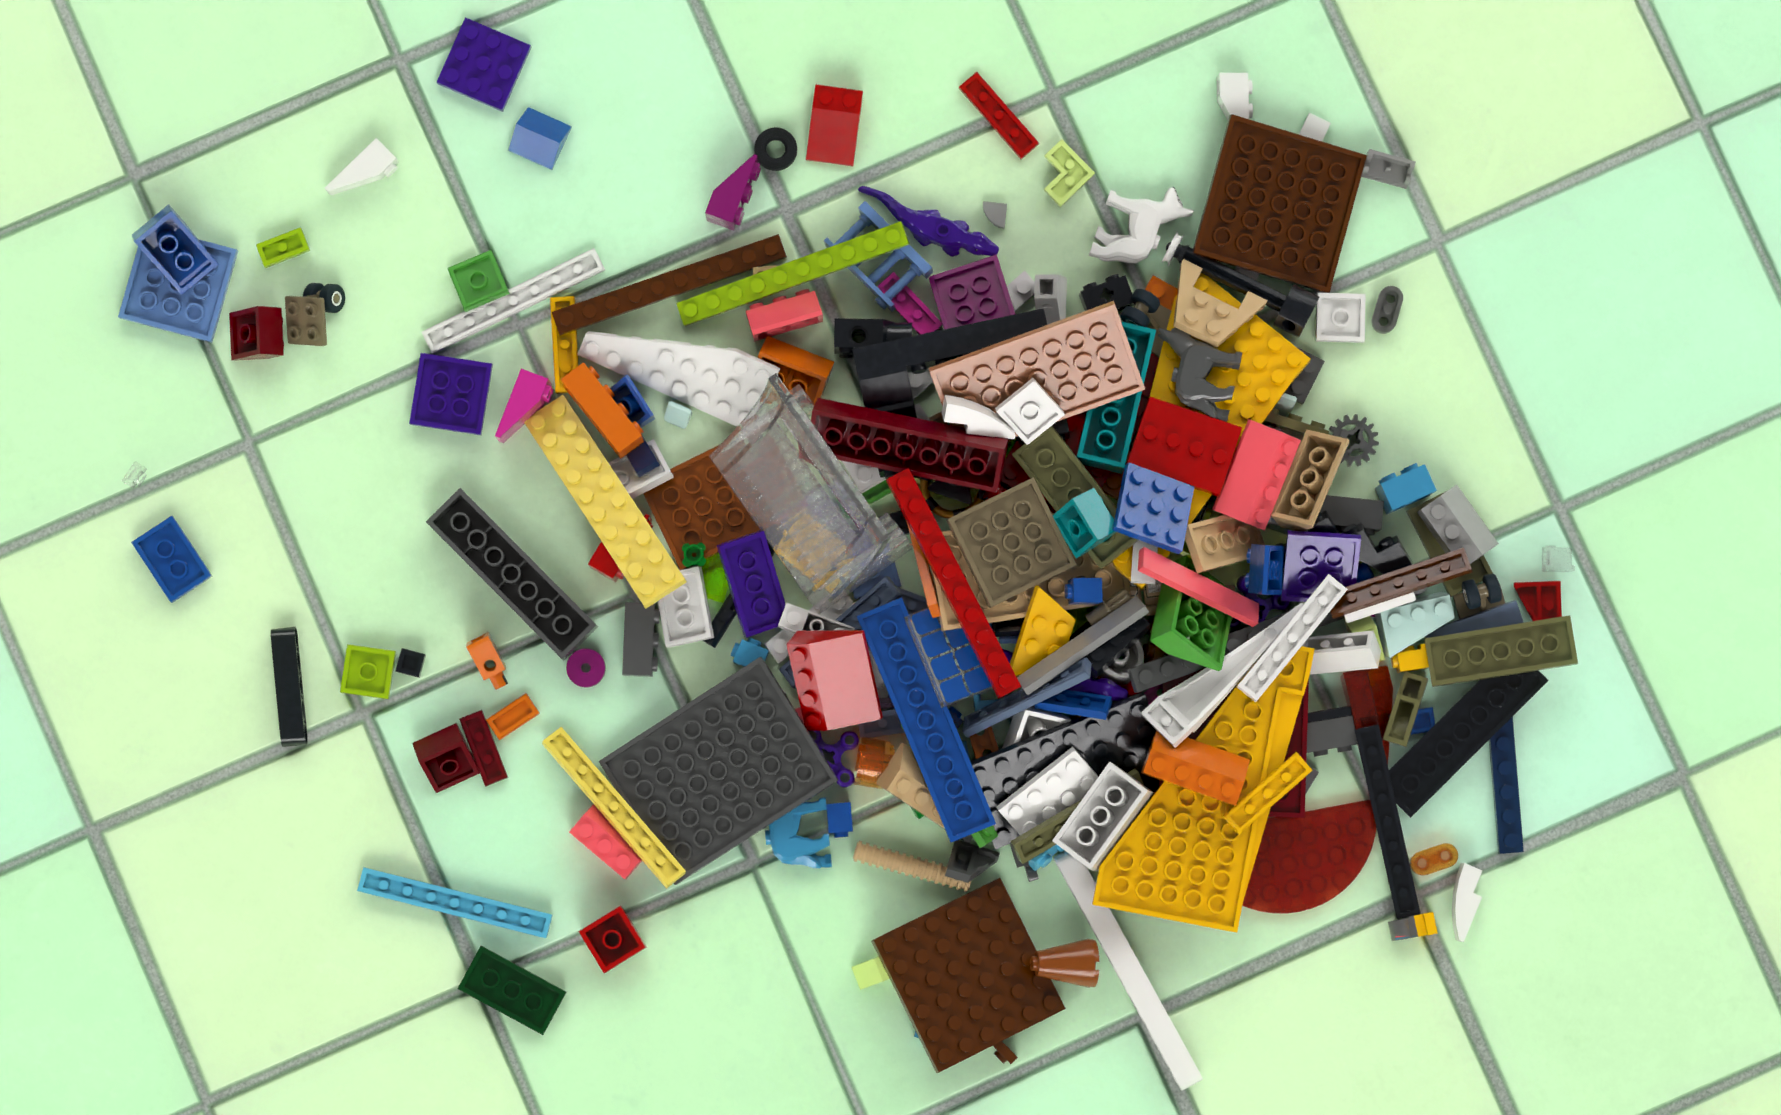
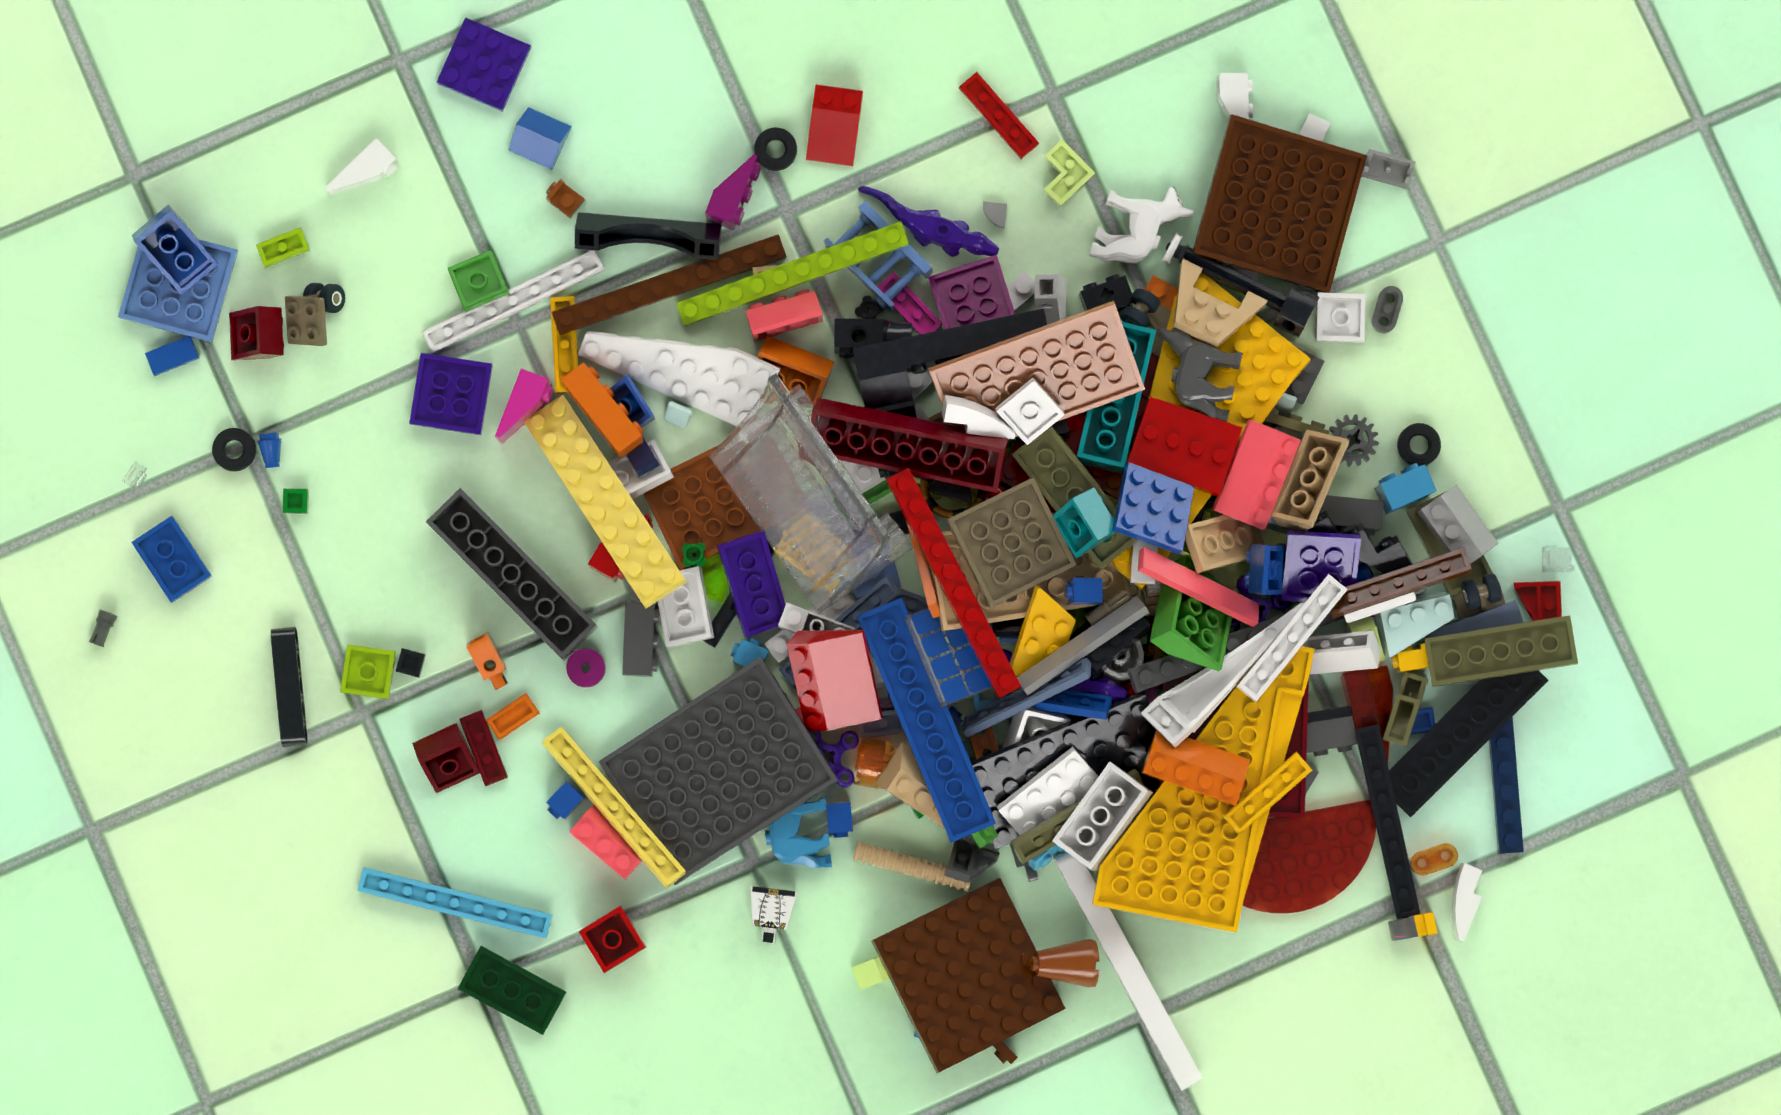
(104, 622): none -> dark grey pin
(172, 355): none -> blue tile
(221, 441): none -> black tyre
(270, 449): none -> blue cone
(295, 501): none -> green plate
(564, 198): none -> dark orange bracket
(564, 801): none -> blue brick
(603, 231): none -> black arch
(771, 910): none -> white torso
(868, 303): none -> black plate
(1427, 432): none -> black tyre

